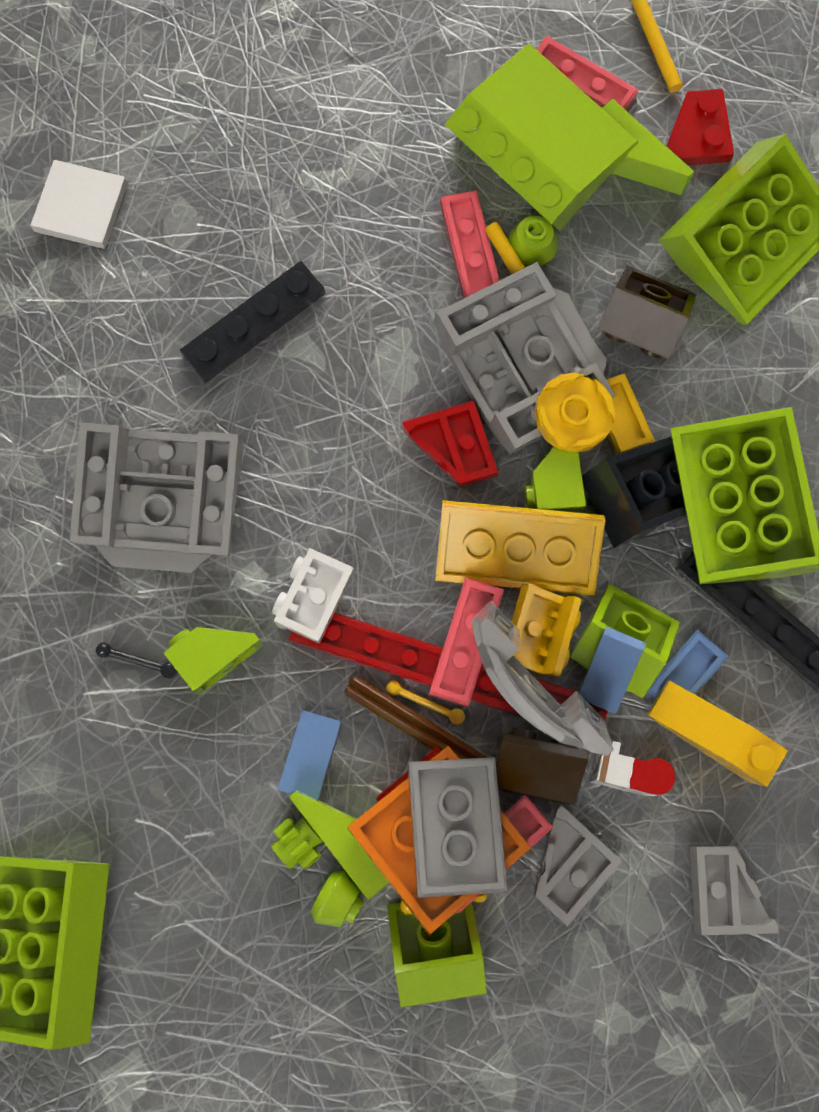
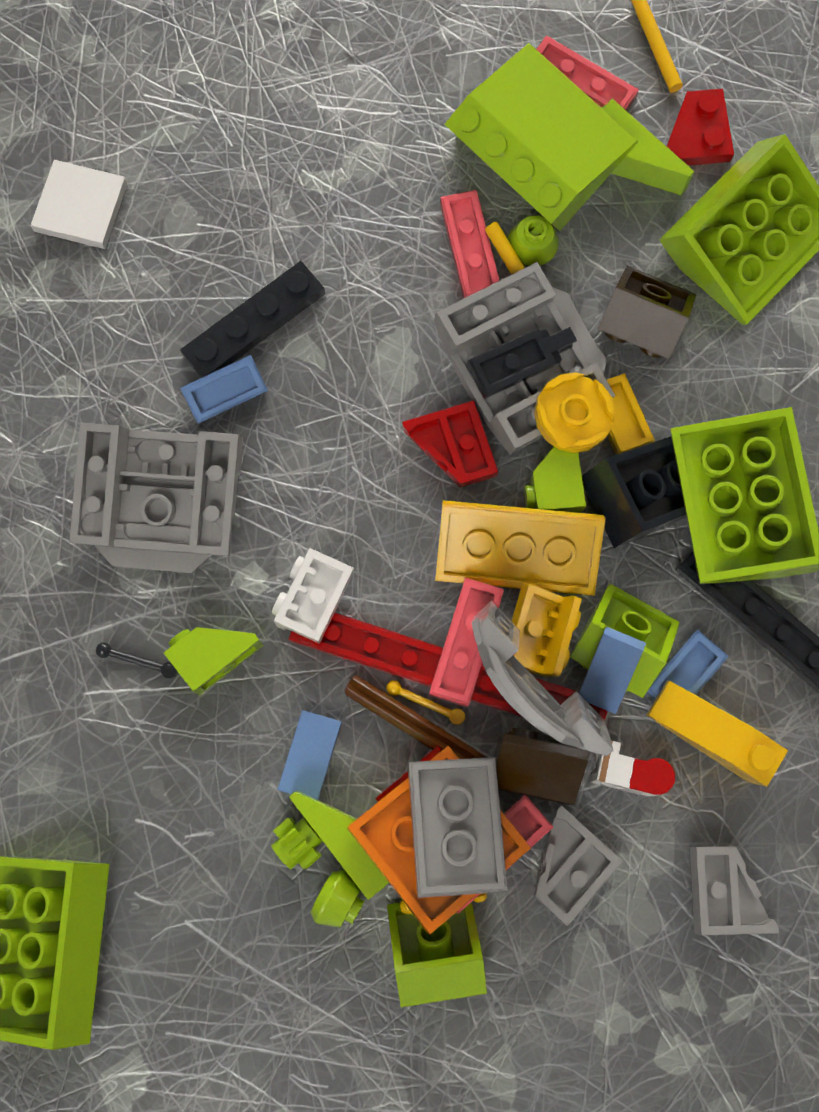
(224, 389): none -> medium blue tile
(519, 360): none -> black hinge

